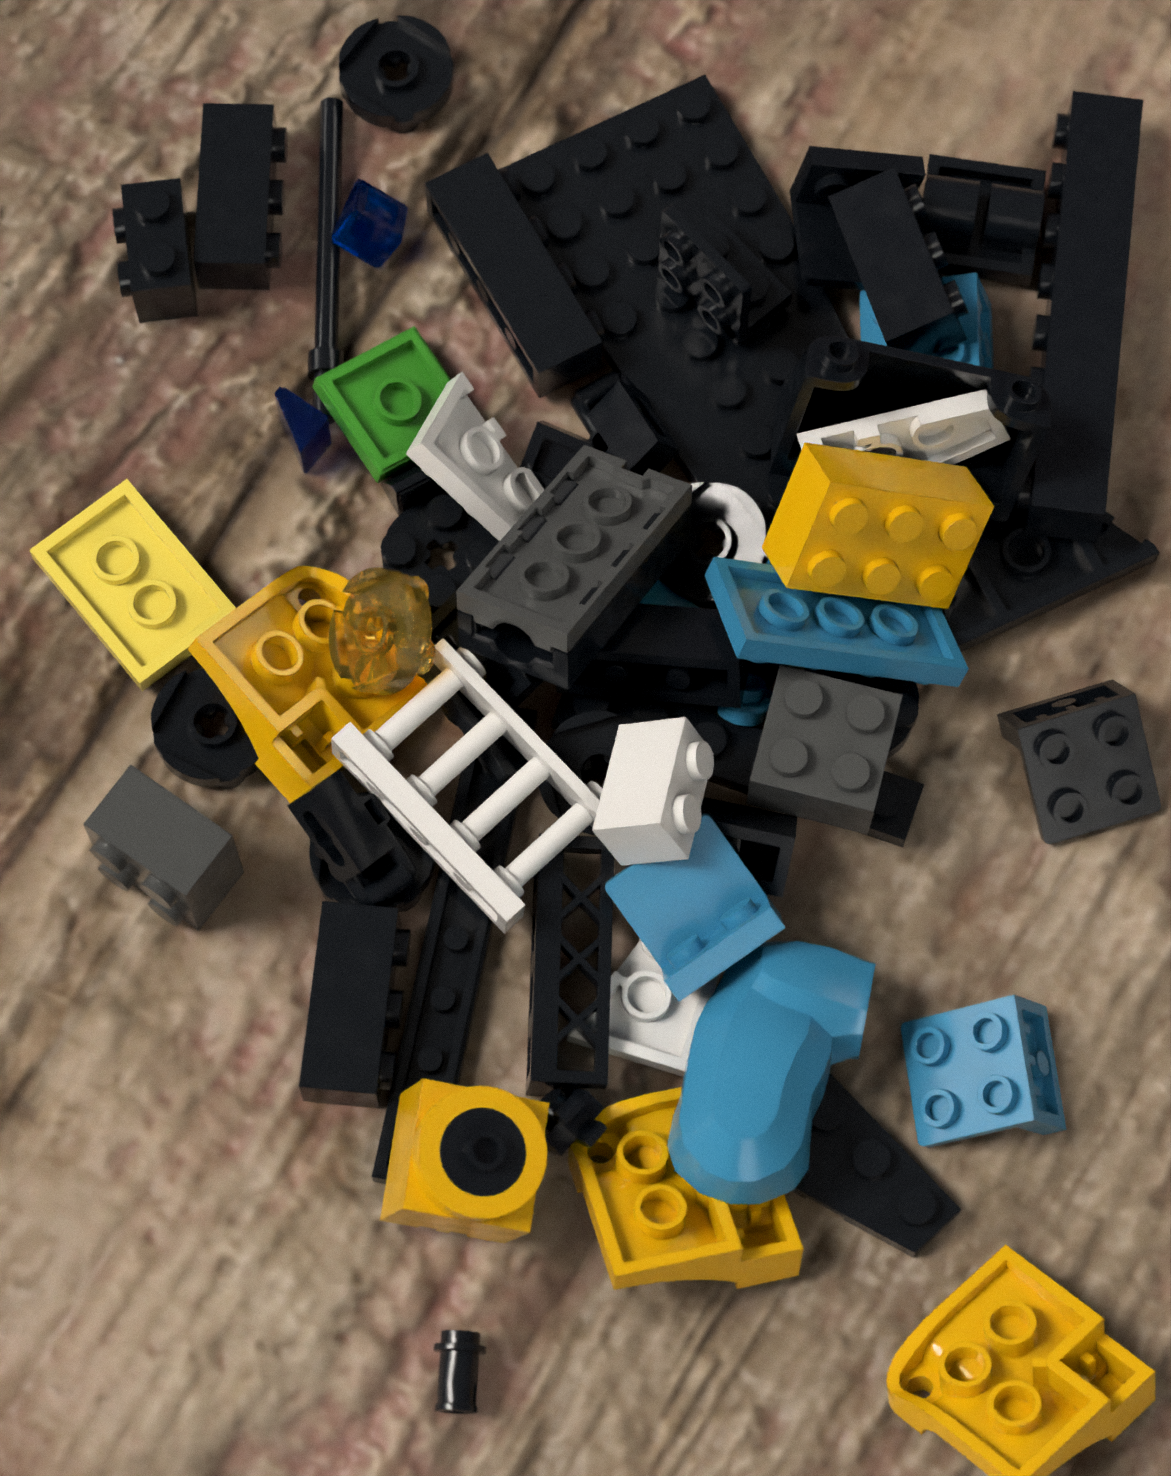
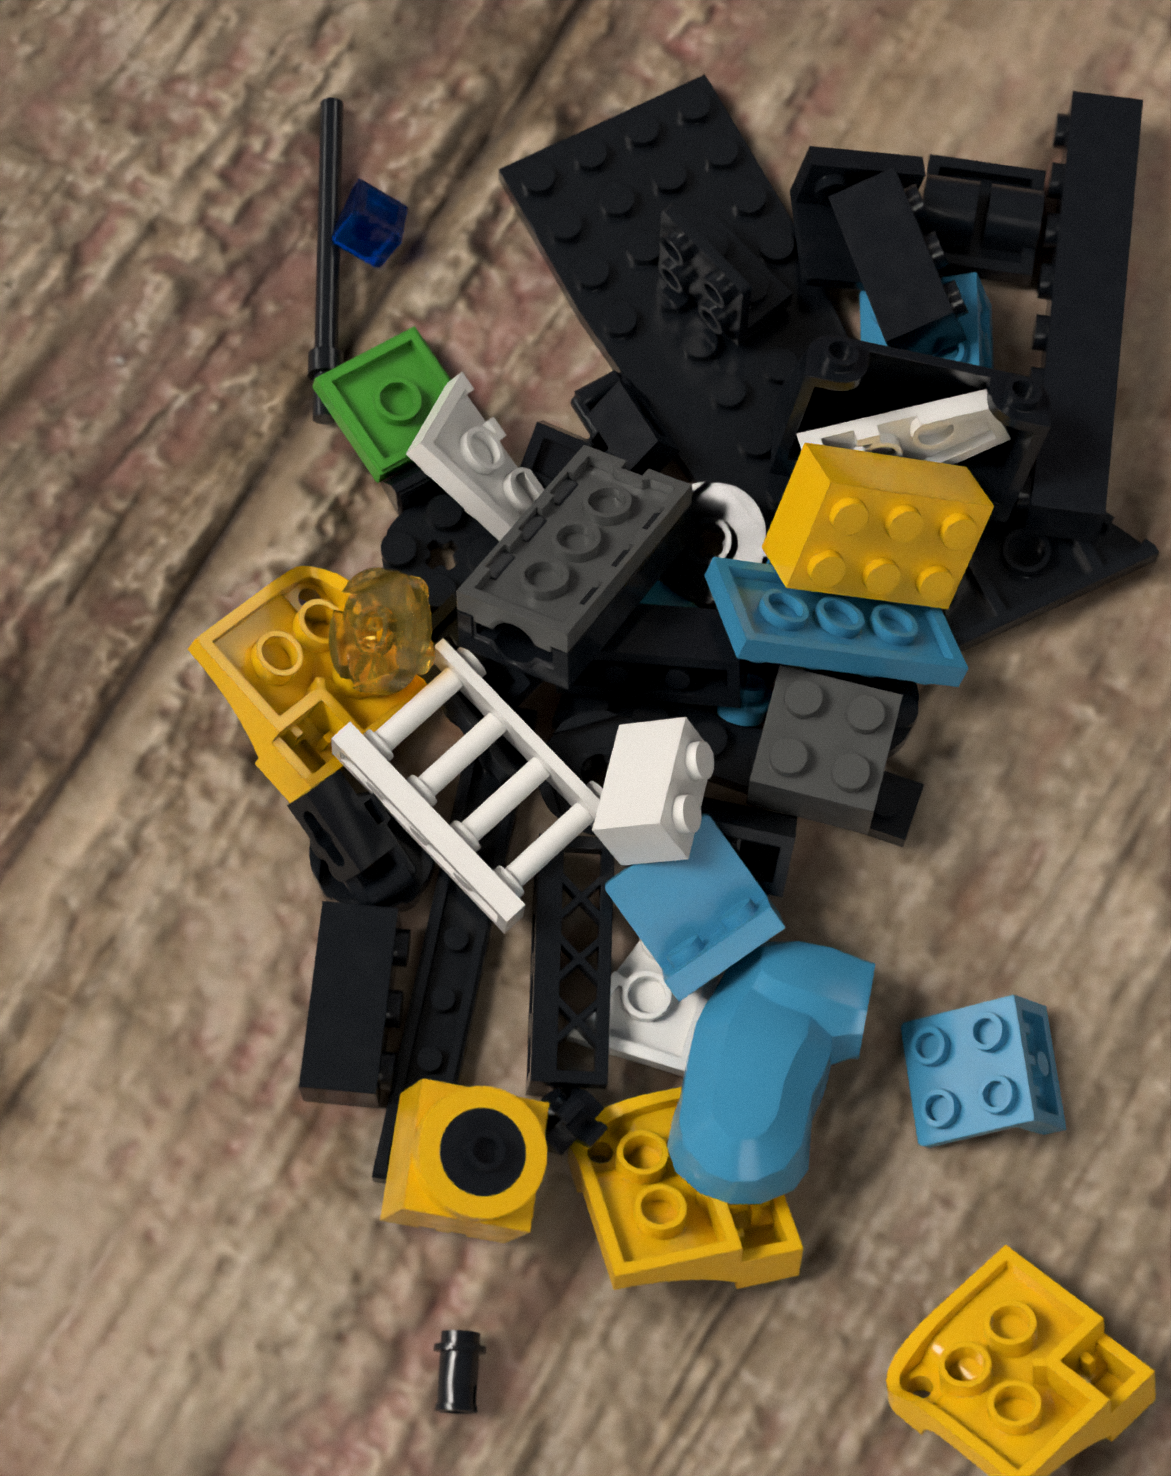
(132, 583): light yellow plate -> none
(158, 250): black brick -> none
(163, 849): dark grey brick -> none
(180, 739): black plate -> none
(239, 196): black brick -> none
(304, 427): clear blue slope -> none
(396, 103): black plate -> none
(515, 275): black brick -> none
(871, 1177): black wing -> none
(1084, 760): black bracket -> none

